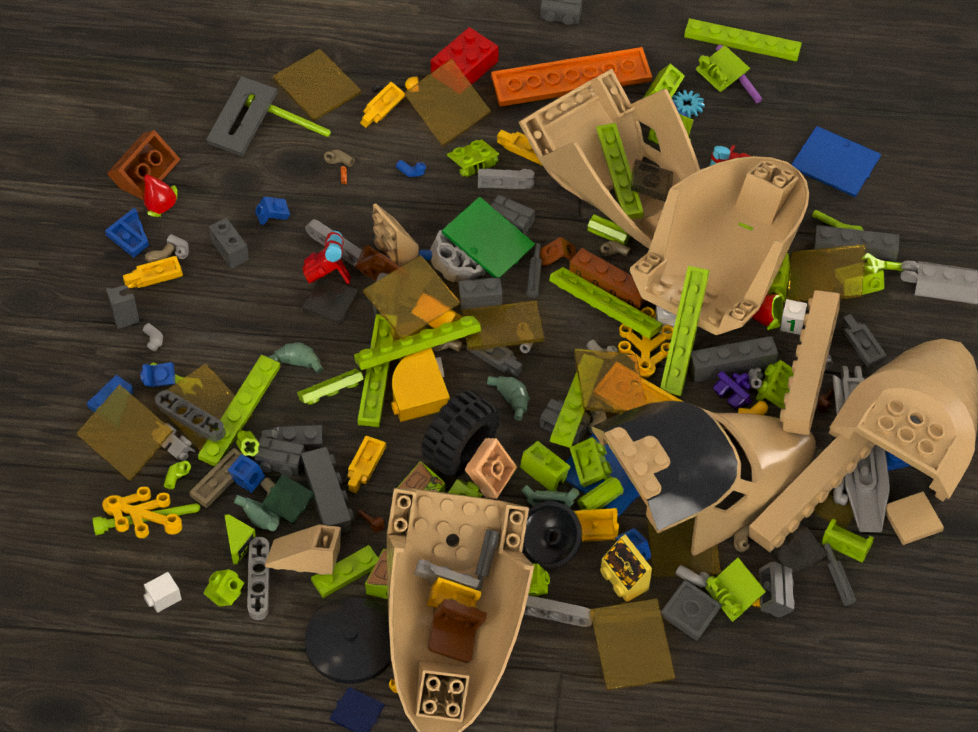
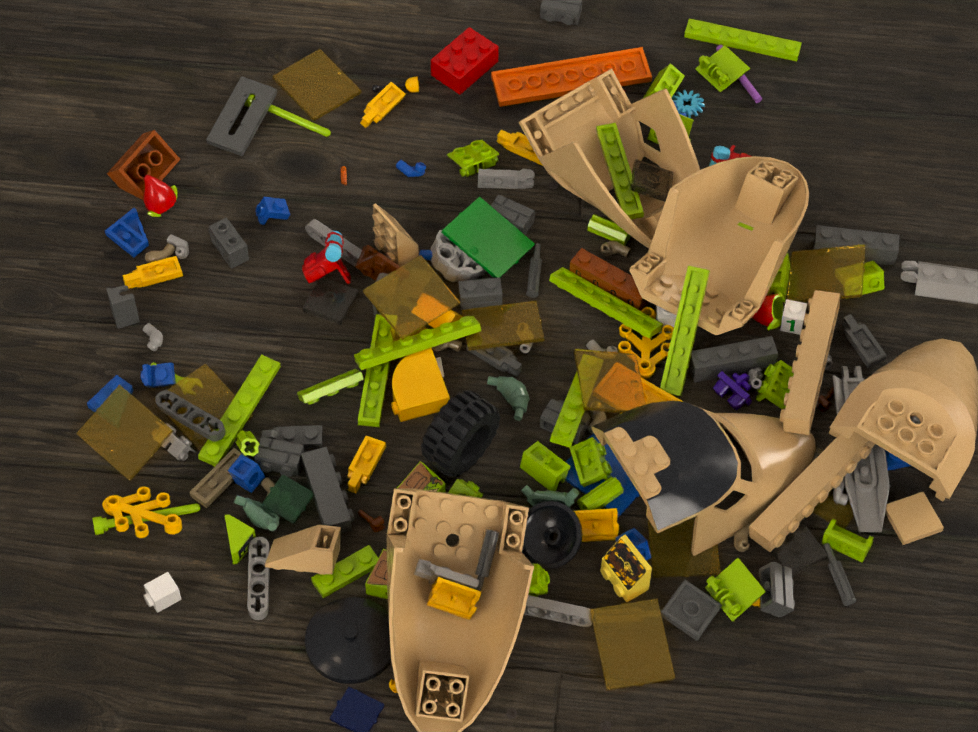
(175, 472): lime arm -> none
(223, 587): lime brick -> none
(298, 355): sand green piece -> none
(338, 156): dark tan arm -> none
(447, 102): clear yellow piece -> none
(455, 630): reddish brown bracket -> none
(491, 468): light nougat brick -> none
(557, 250): dark orange bracket -> none
(692, 577): light grey arm -> none
(759, 408): yellow arm -> none
(833, 222): lime piece -> none
(836, 161): blue piece -> none
(876, 264): lime piece -> none

